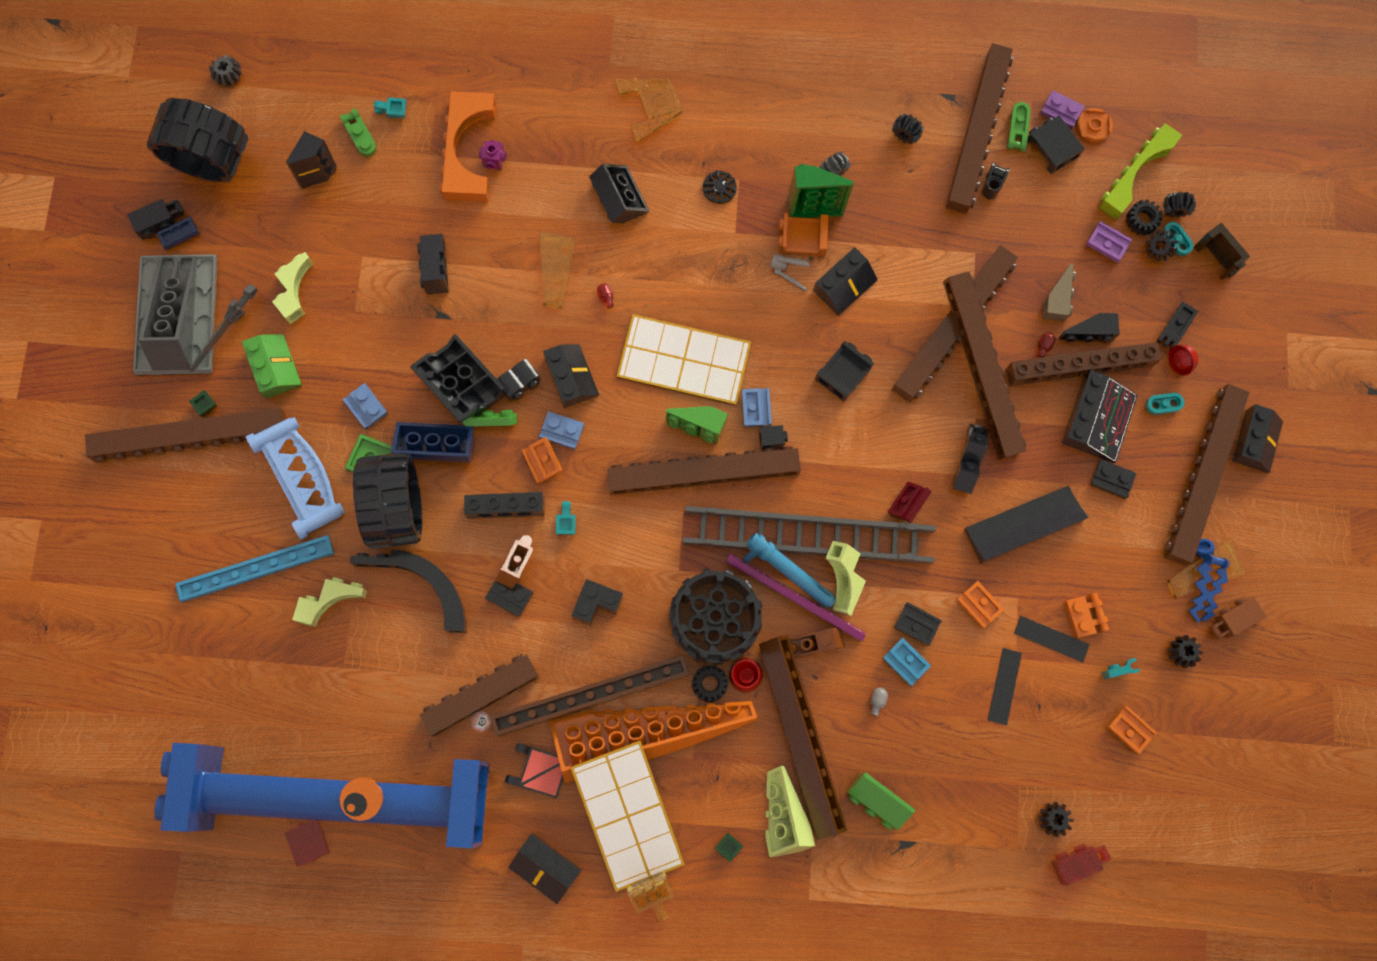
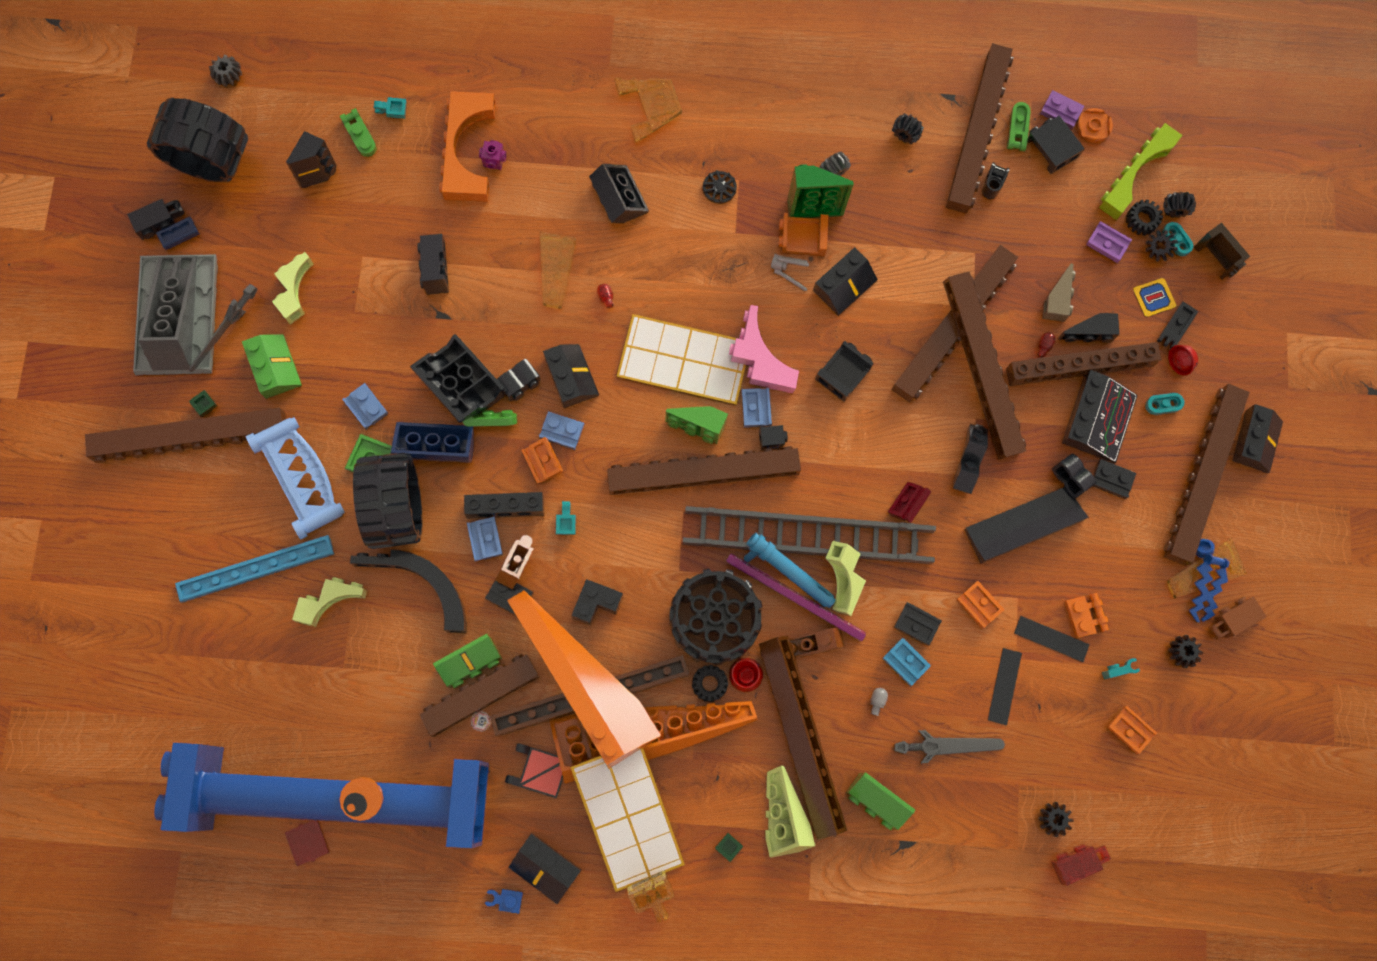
(468, 661): none -> bright green slope
(484, 539): none -> medium blue plate
(509, 900): none -> blue plate
(601, 703): none -> orange wedge
(763, 367): none -> bright pink arch
(940, 746): none -> dark grey sword
(1074, 475): none -> black brick
(1154, 297): none -> sticker

